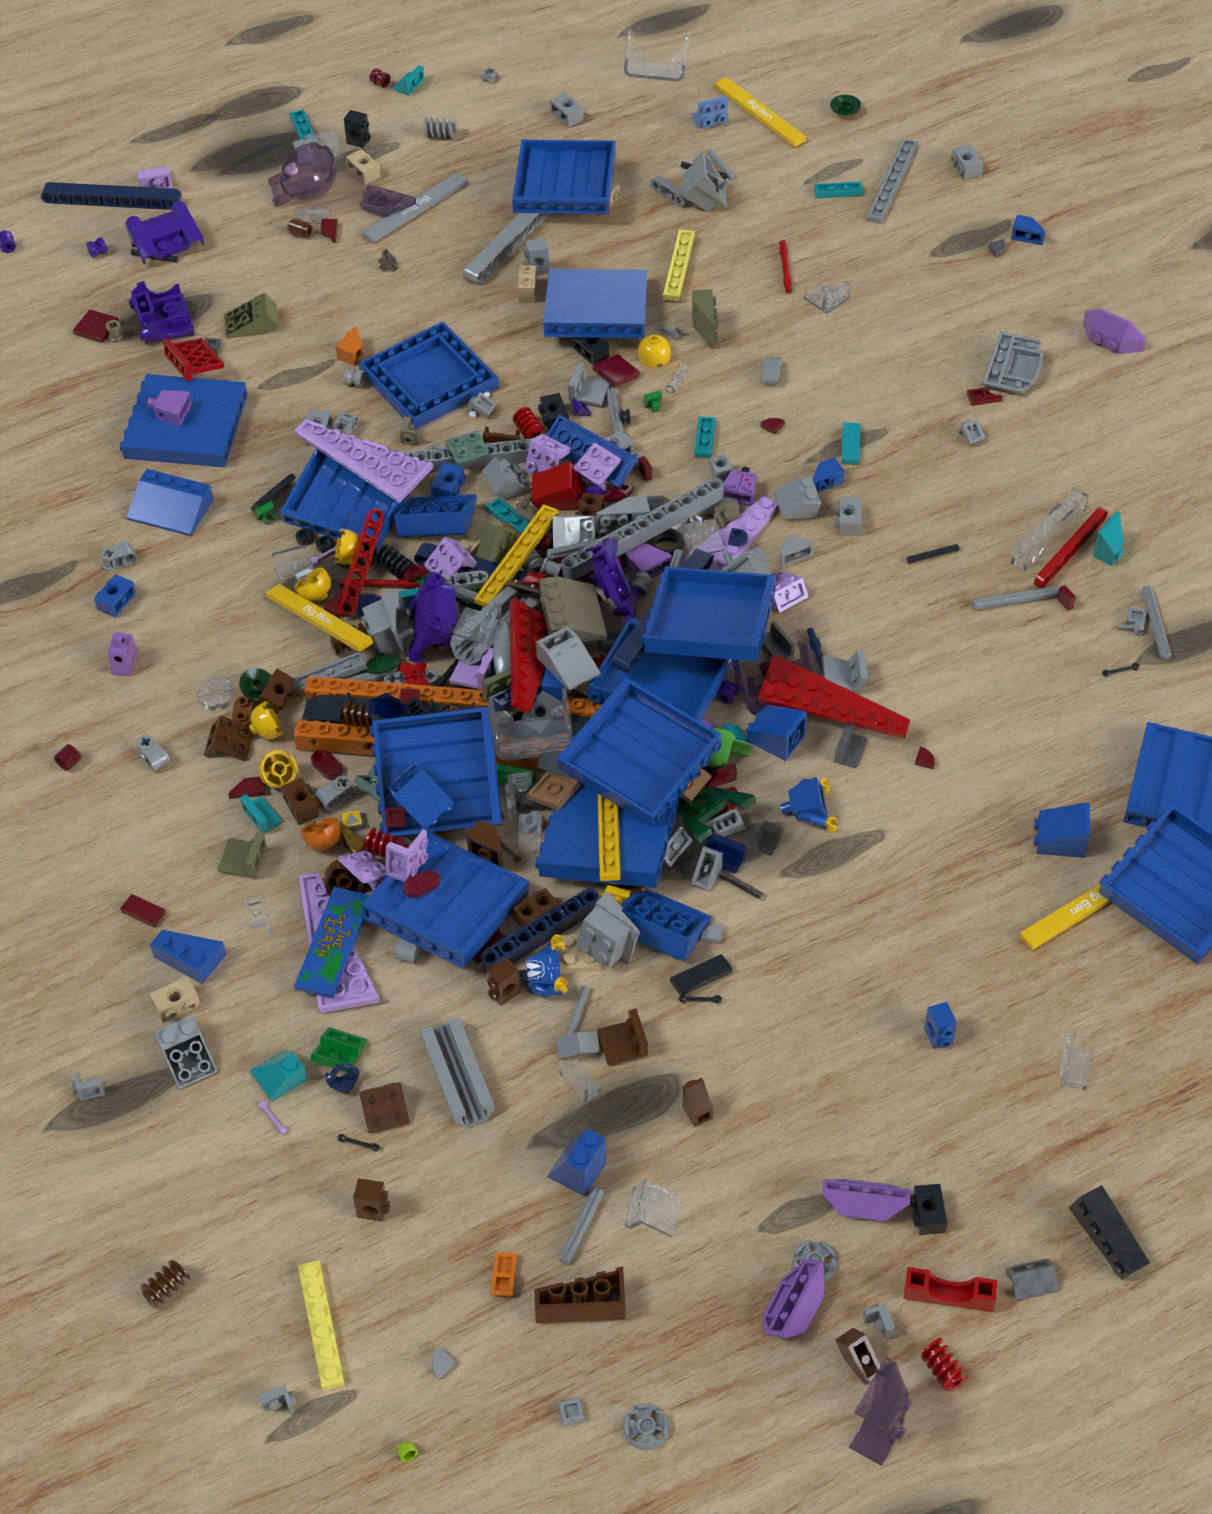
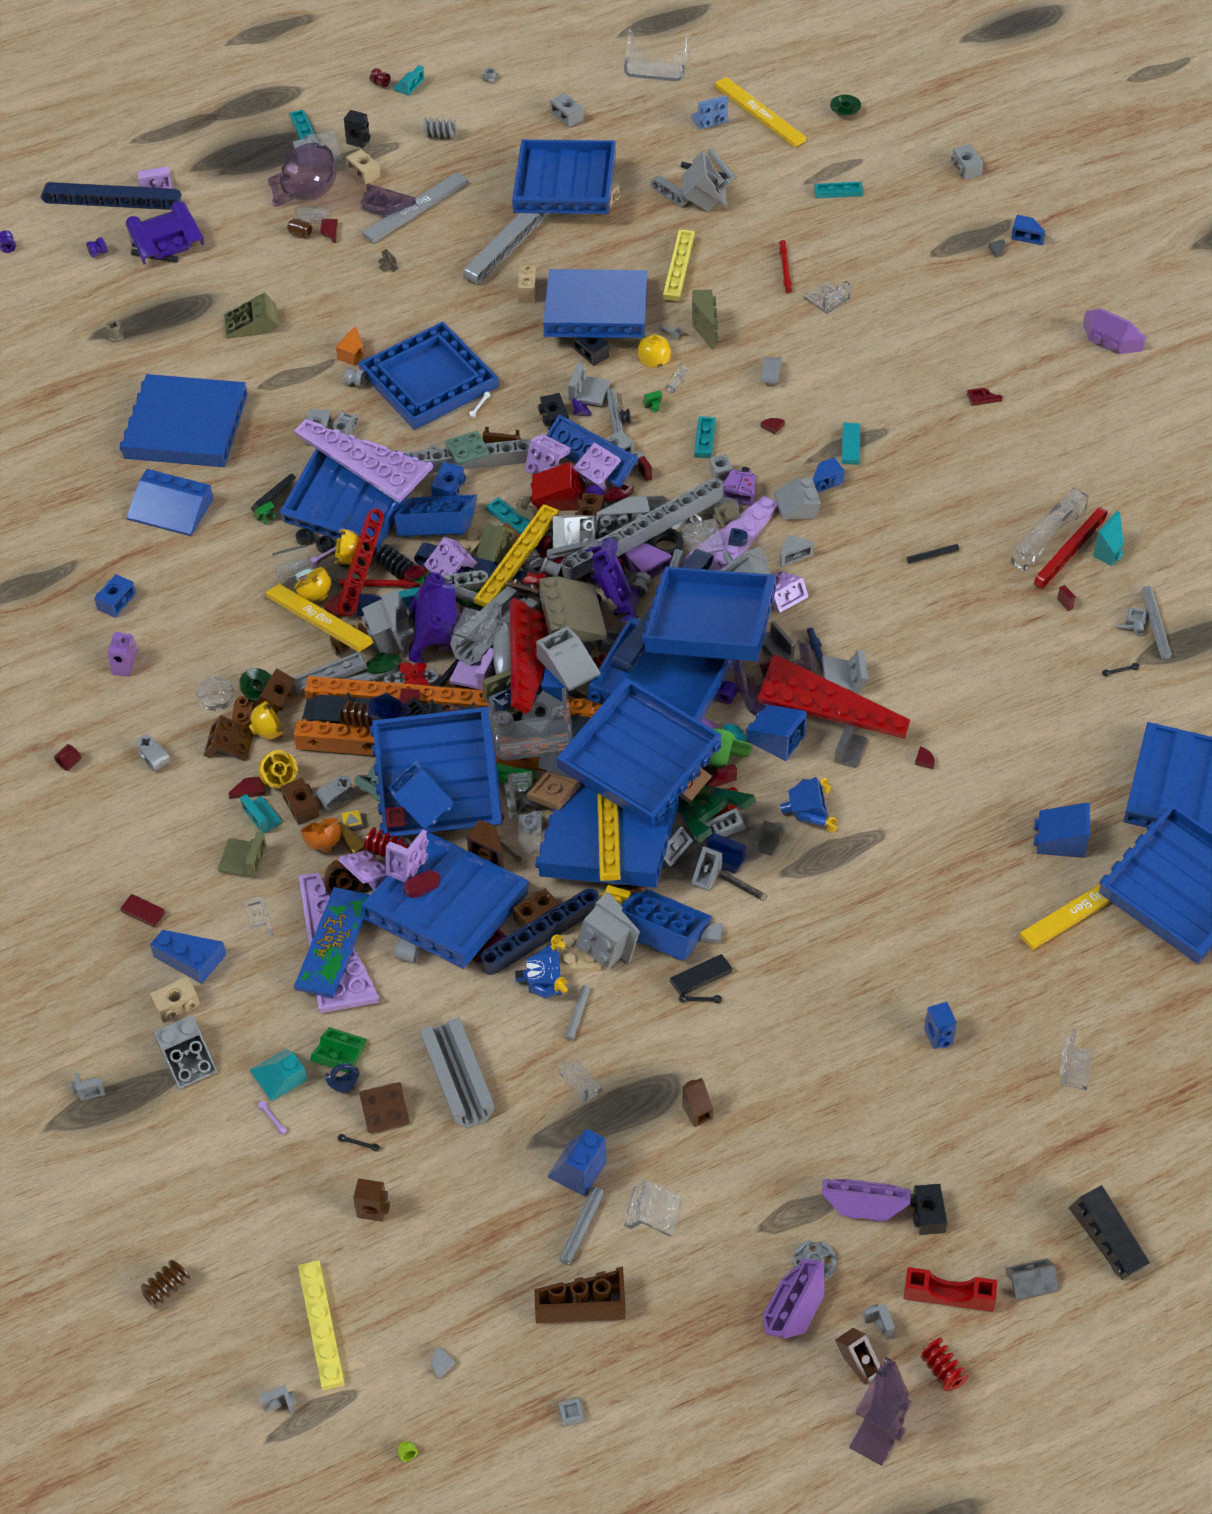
(94, 326): dark red tile -> none
(119, 555): light grey piece -> none
(161, 313): dark purple piece -> none
(171, 406): medium lavender torso -> none
(177, 355): red fence -> none
(214, 344): dark grey tile -> none
(326, 764): dark red tile -> none
(407, 432): dark tan bracket -> none
(482, 405): light grey bracket -> none
(503, 981): reddish brown brick -> none
(504, 1274): orange slope -> none
(506, 478): light grey slope -> none
(527, 423): red piece -> none
(537, 255): light grey brick -> none
(578, 1044): light grey slope -> none
(616, 370): dark red tile -> none
(624, 1040): reddish brown bracket -> none
(646, 1426): light grey piece -> none
(849, 516): light grey brick -> none
(892, 181): light grey tile -> none
(972, 432): light grey bracket -> none
(1014, 363): light grey slope -> none
(1017, 597): light grey axle -> none

